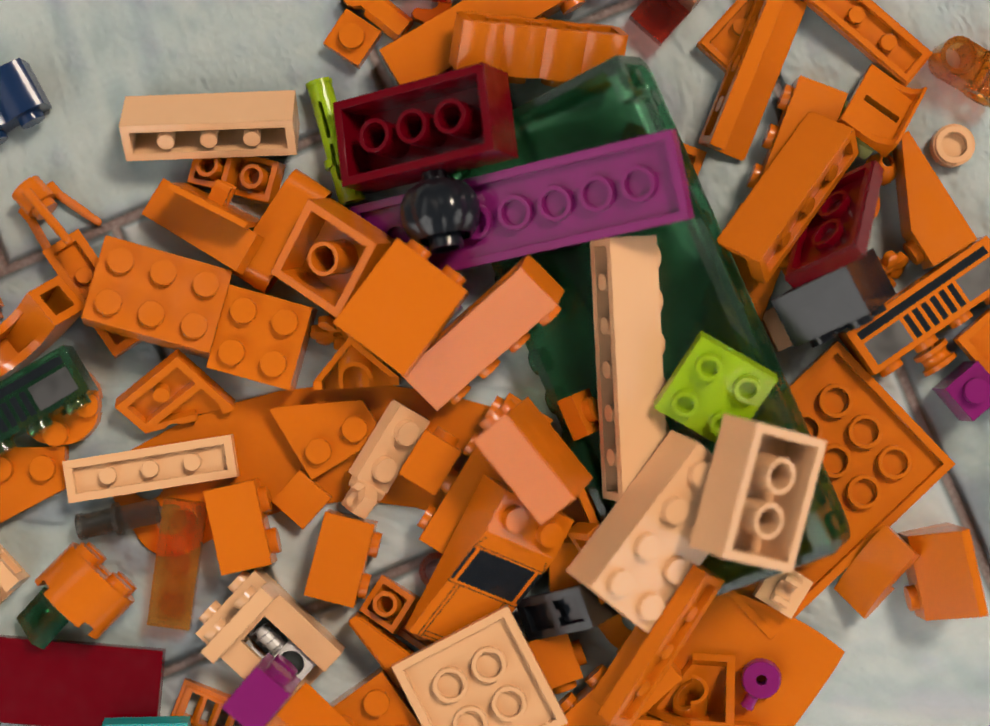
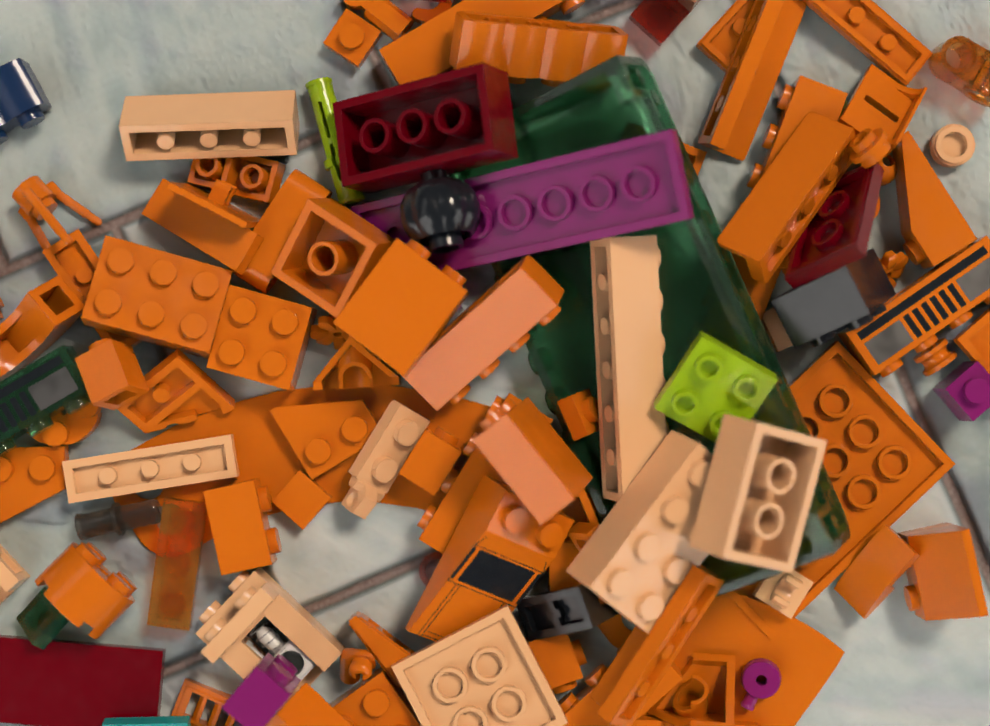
(111, 373): none -> orange brick
(342, 557): orange brick -> none
(356, 662): none -> orange arm
(391, 608): orange slope -> none
(869, 147): none -> orange plate

